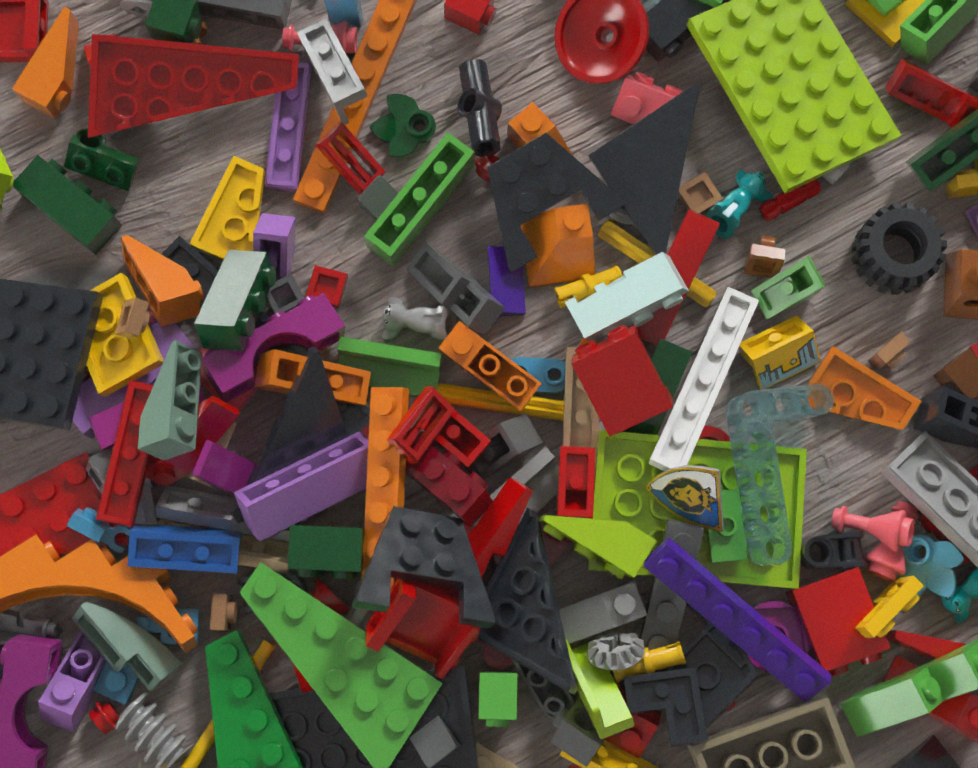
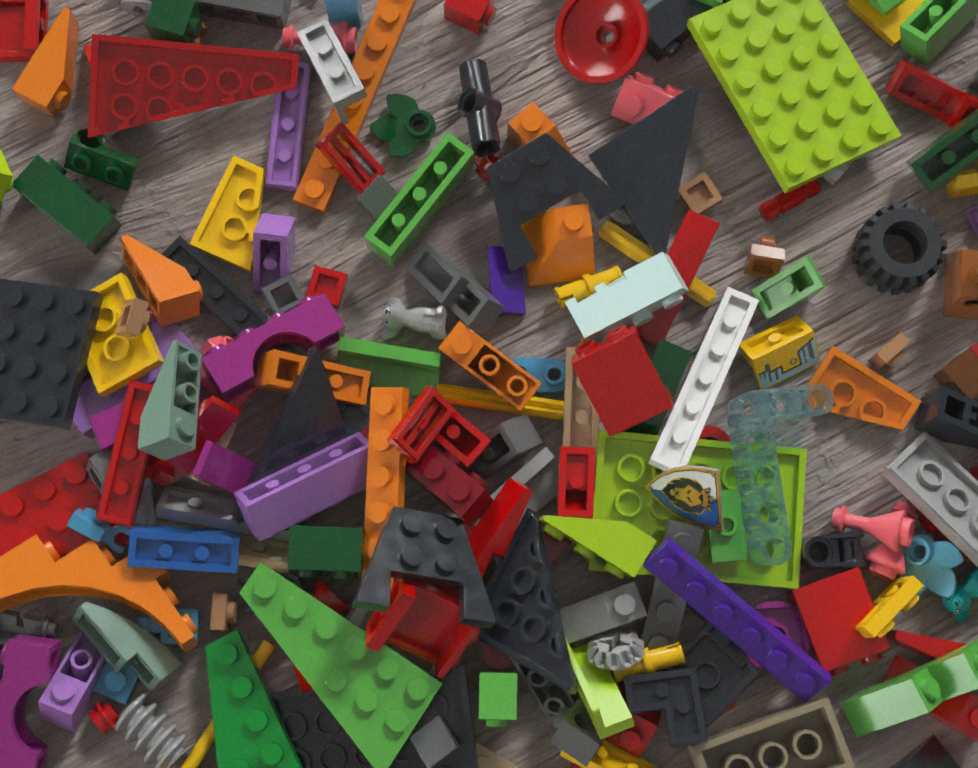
(235, 300): brick -> none
(728, 212): teal animal -> none

